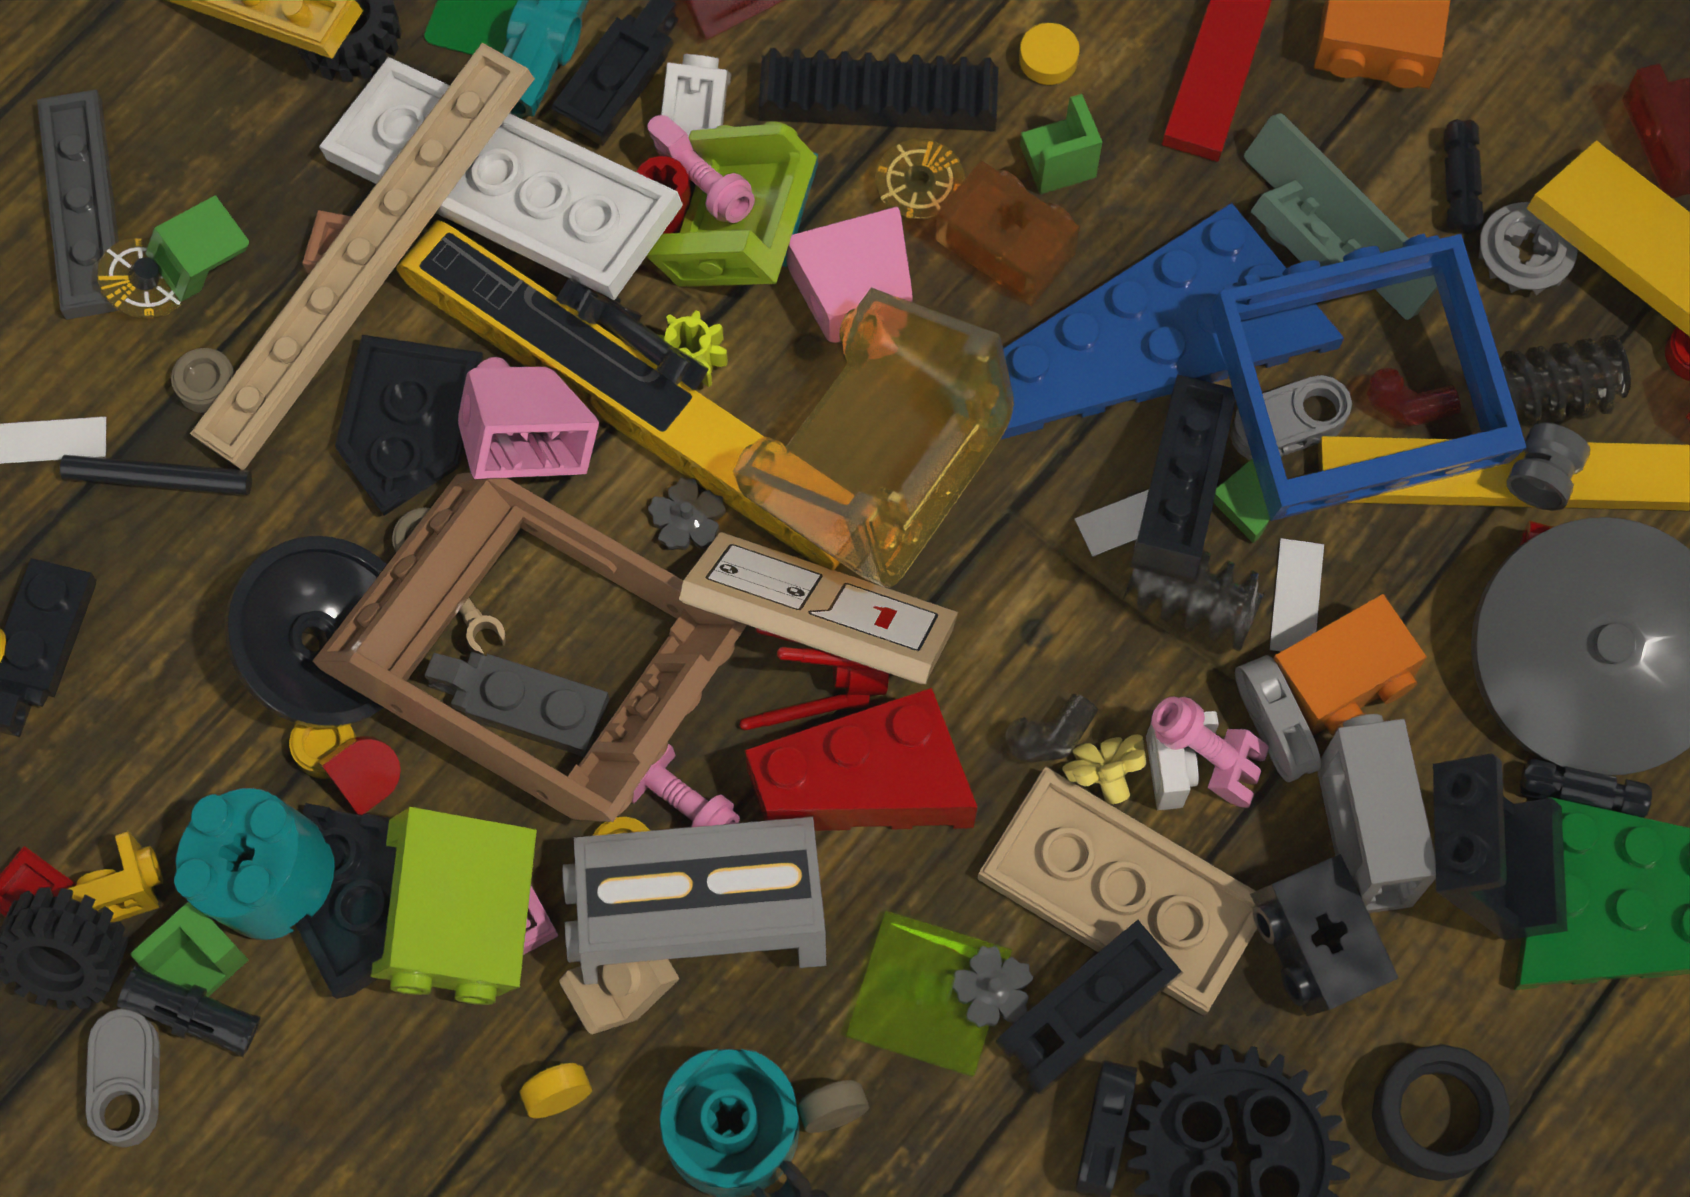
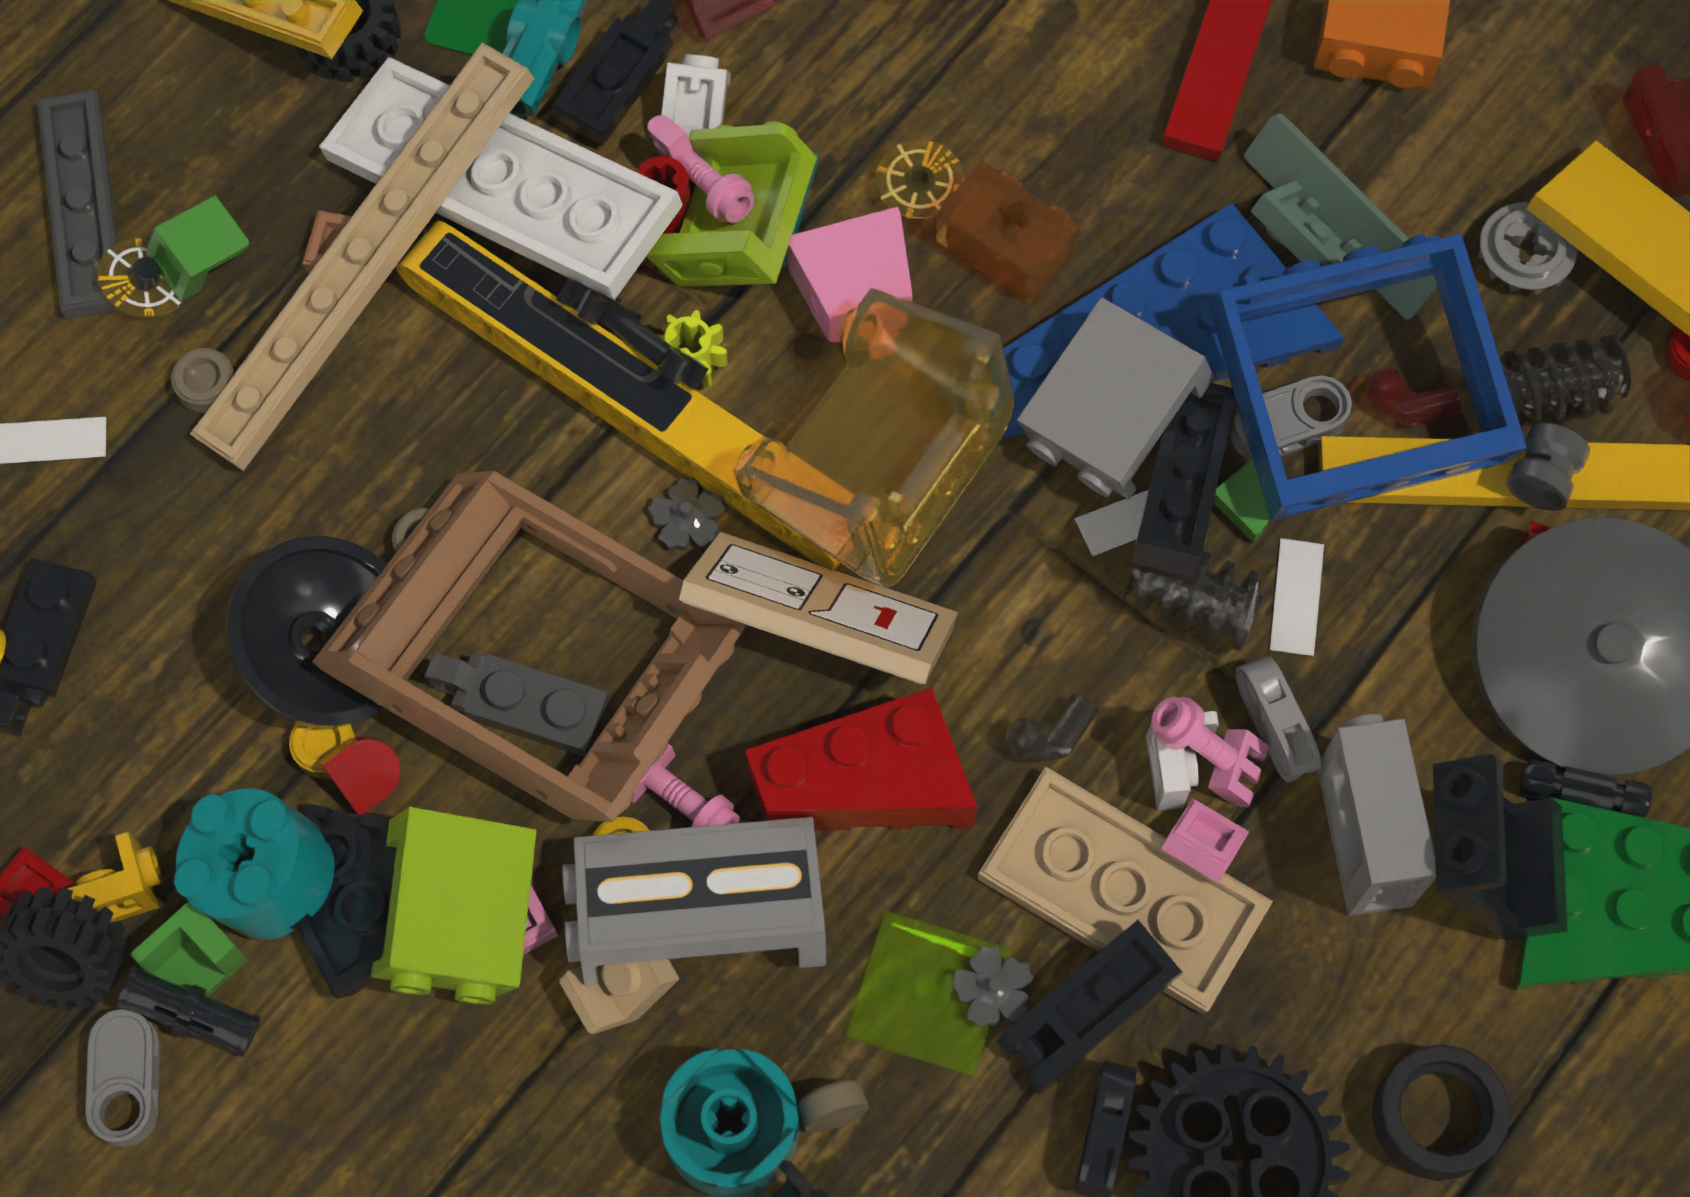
(156, 474): black bar -> none
(403, 417): black tile -> none
(475, 622): tan hand -> none
(523, 423): bright pink torso -> none
(555, 1090): yellow tile -> none
(857, 679): red plant -> none
(878, 91): black gear -> none
(1049, 53): yellow tile -> none
(1063, 150): bright green panel -> none
(1107, 765): light yellow plant -> none
(1111, 398): none -> light grey panel
(1205, 840): none -> bright pink tile
(1350, 957): black brick -> none
(1351, 665): orange brick -> none
(1463, 176): black axle -> none

